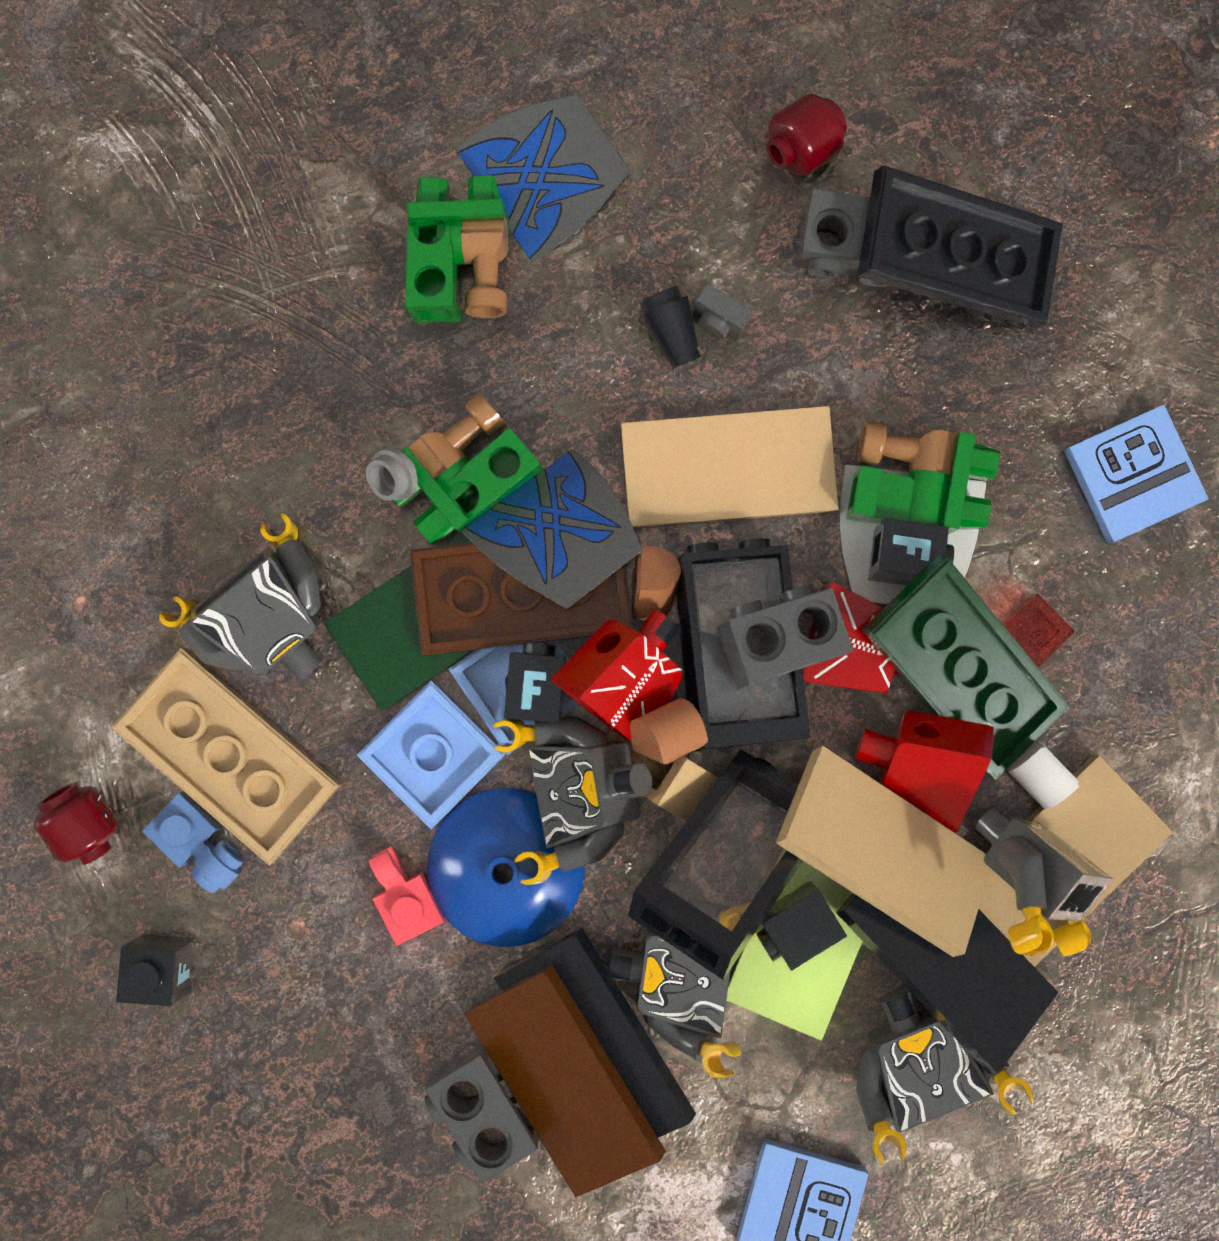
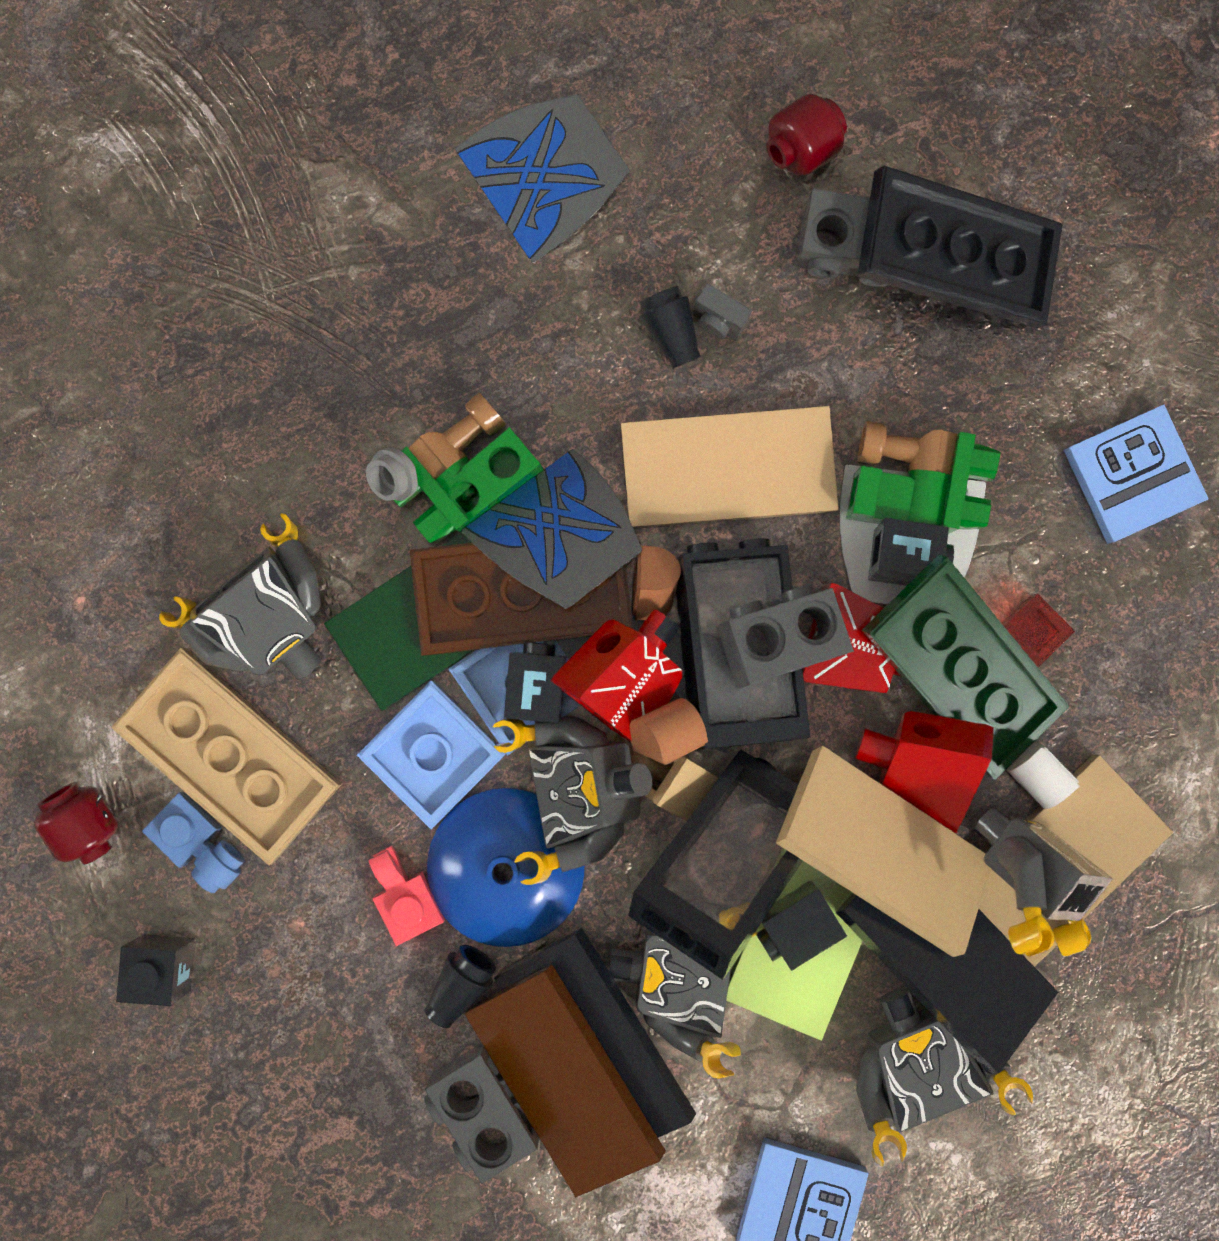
(452, 235): green hips -> none
(461, 982): none -> black cone

